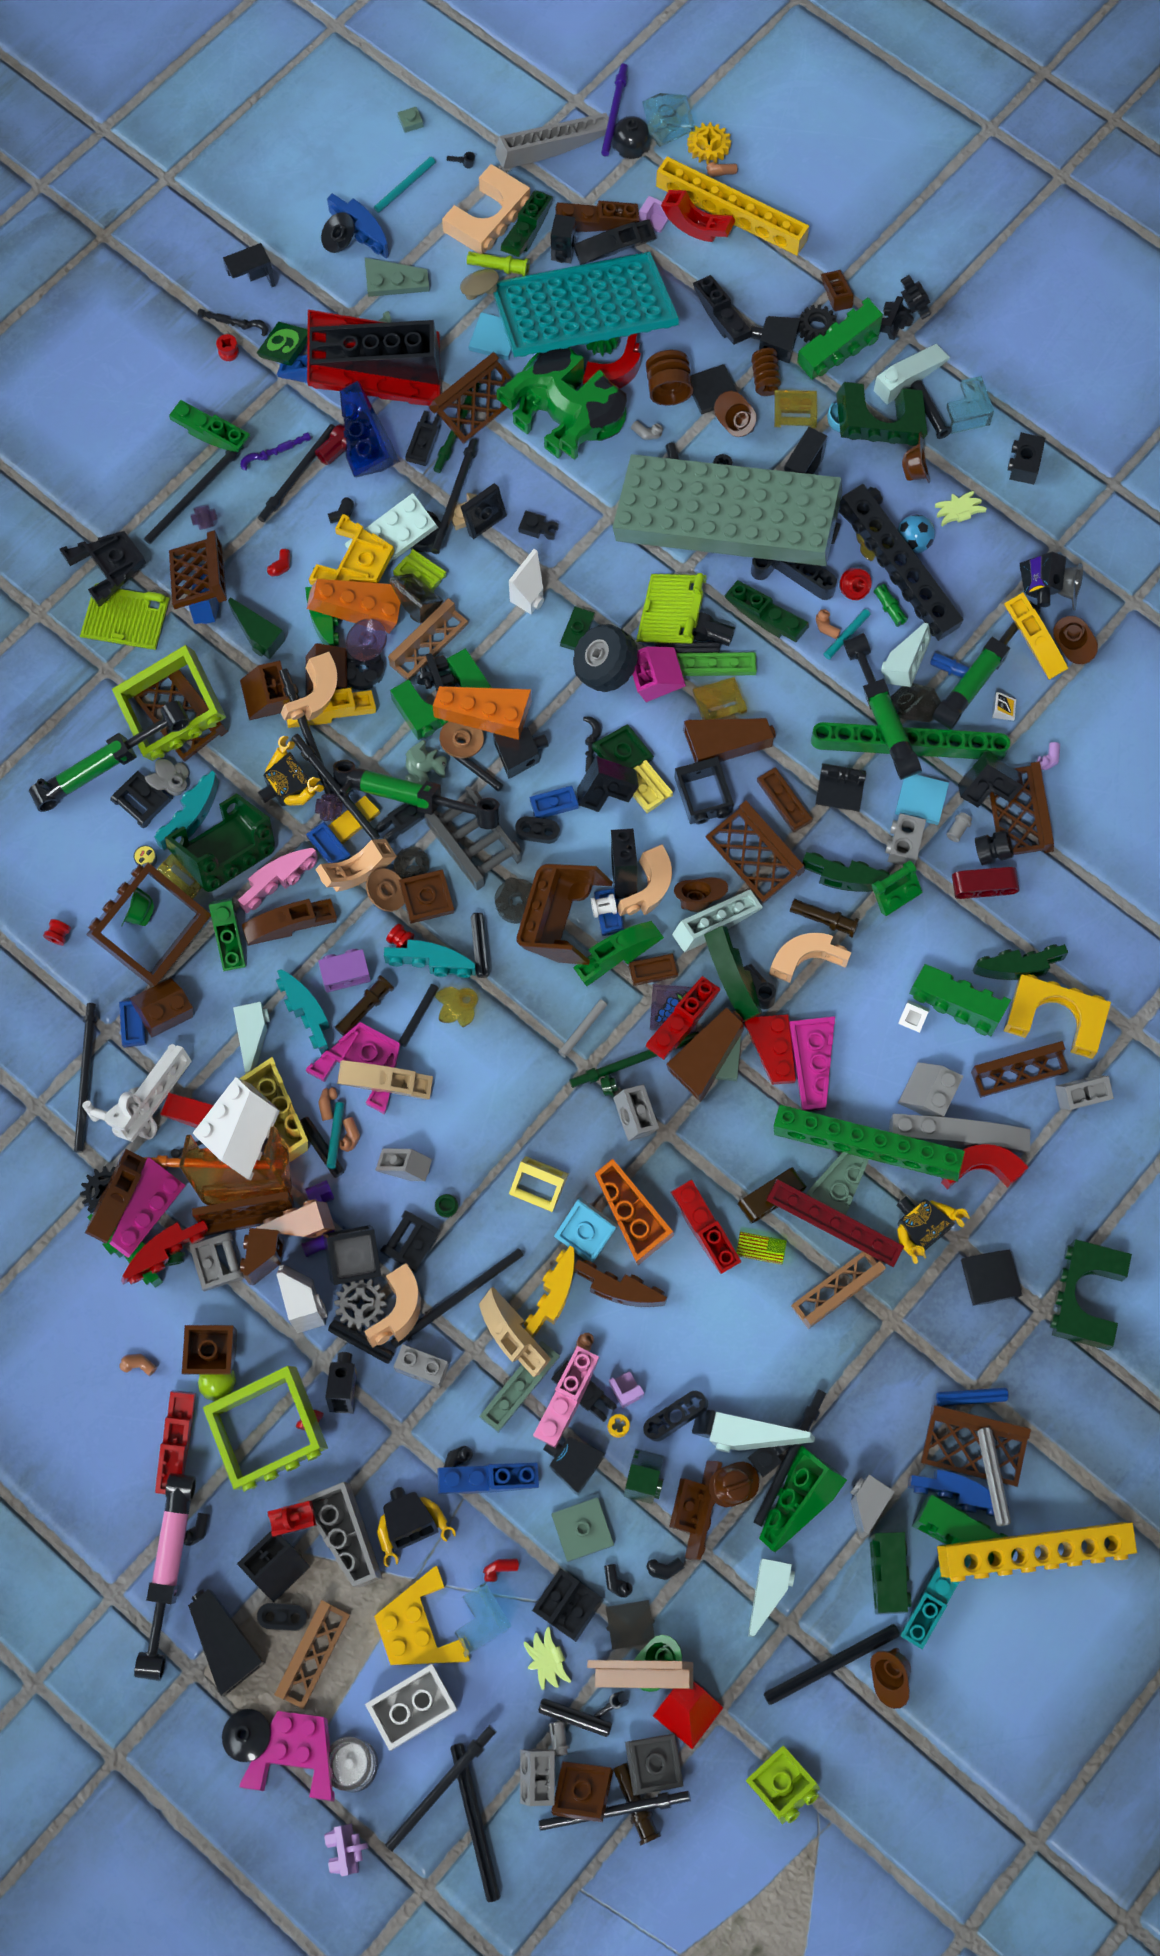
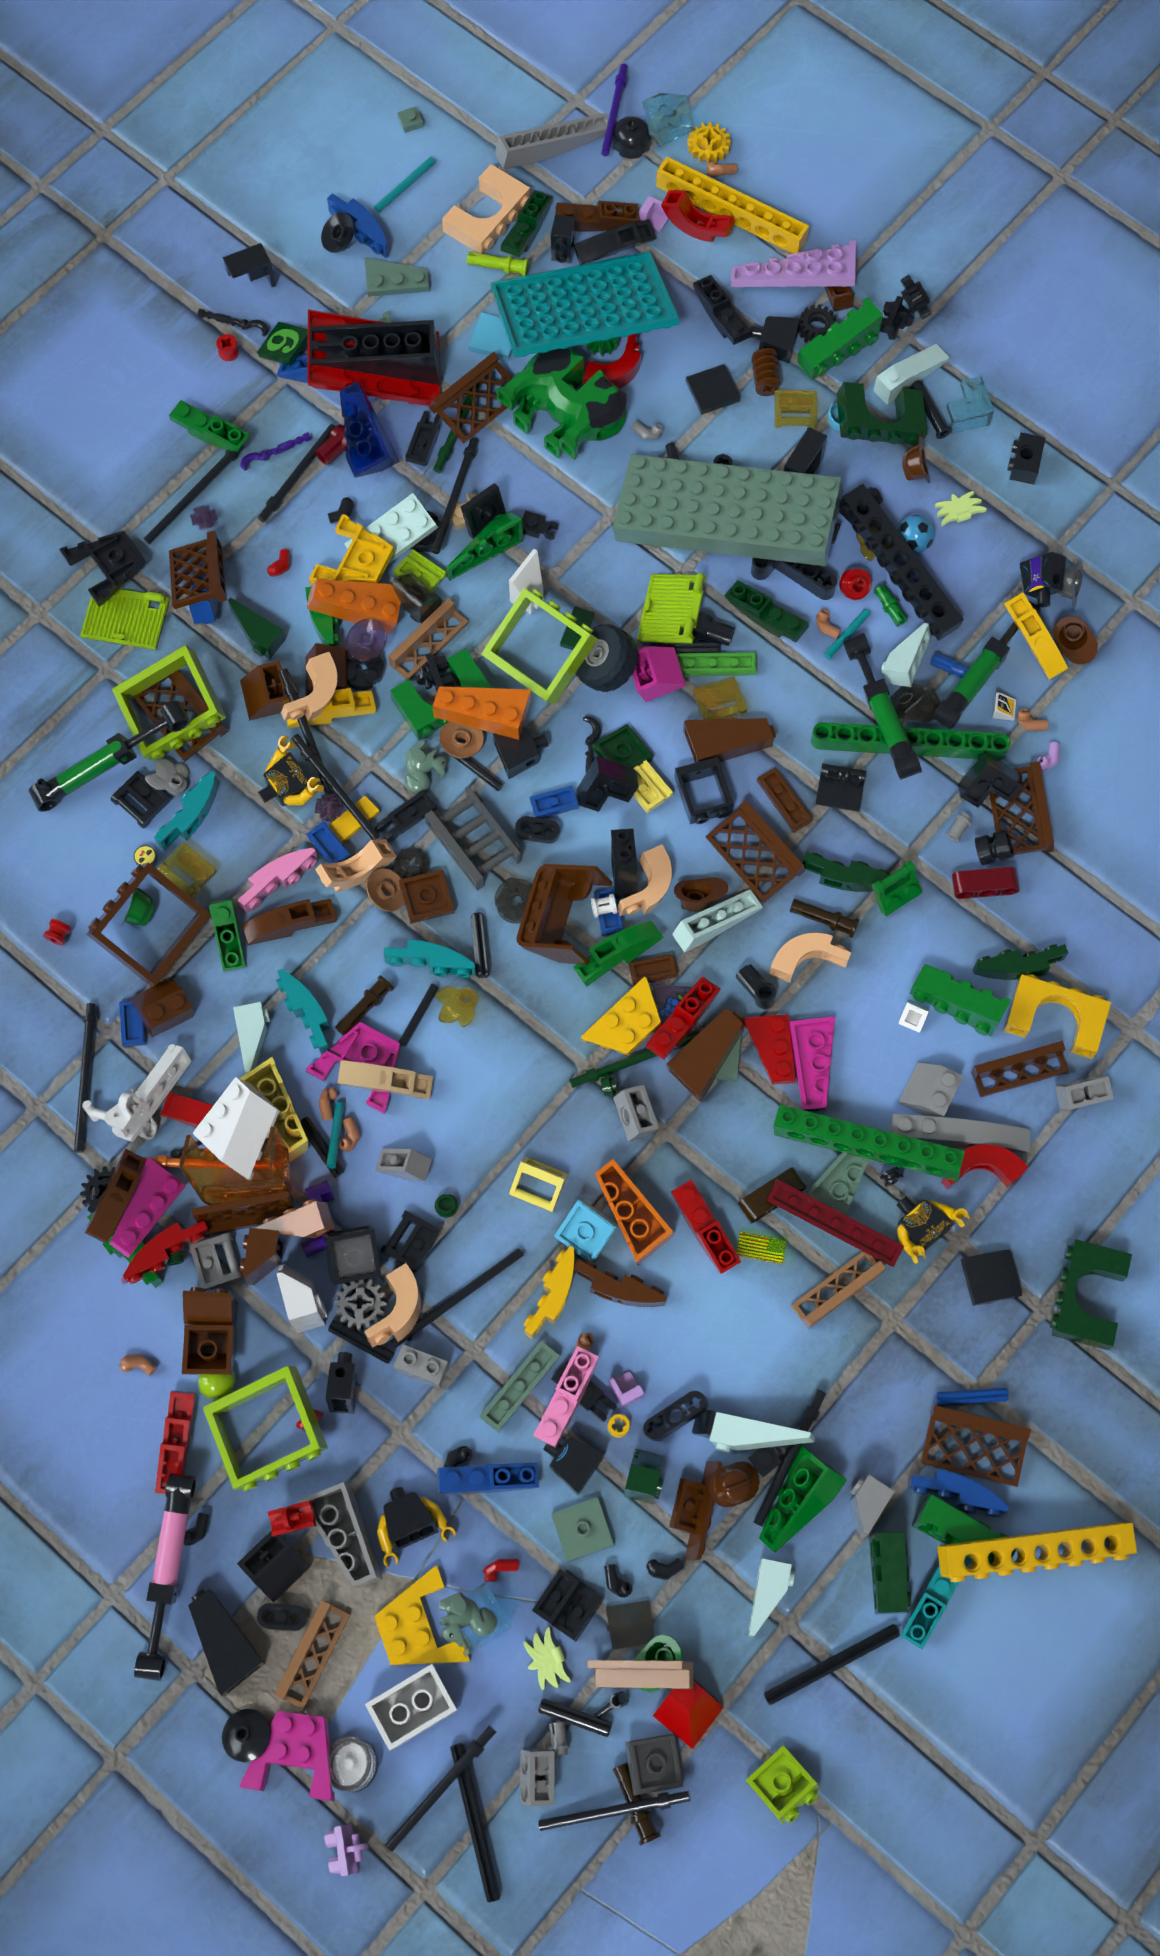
(209, 1307): none -> reddish brown slope
(226, 848): dark green windscreen -> none
(344, 970): medium lavender brick -> none
(399, 936): red wheel -> none
(425, 797): black piece -> none
(463, 1613): none -> sand green animal
(467, 160): black hand -> none
(479, 283): dark tan dish -> none
(497, 537): none -> green wedge
(509, 1334): tan slope -> none
(570, 666): none -> lime window
(582, 1791): reddish brown plate -> none
(583, 1027): light grey bar -> none
(627, 1022): none -> yellow wing
(669, 377): reddish brown wheel -> none
(732, 974): dark green slope -> none
(735, 414): reddish brown piece -> none
(801, 269): none -> lavender wing
(891, 1176): none -> black bush
(891, 1677): reddish brown piece -> none
(908, 841): light grey brick -> none
(922, 798): medium azure tile -> none
(994, 1477): light grey axle -> none
(1029, 723): none -> nougat arm

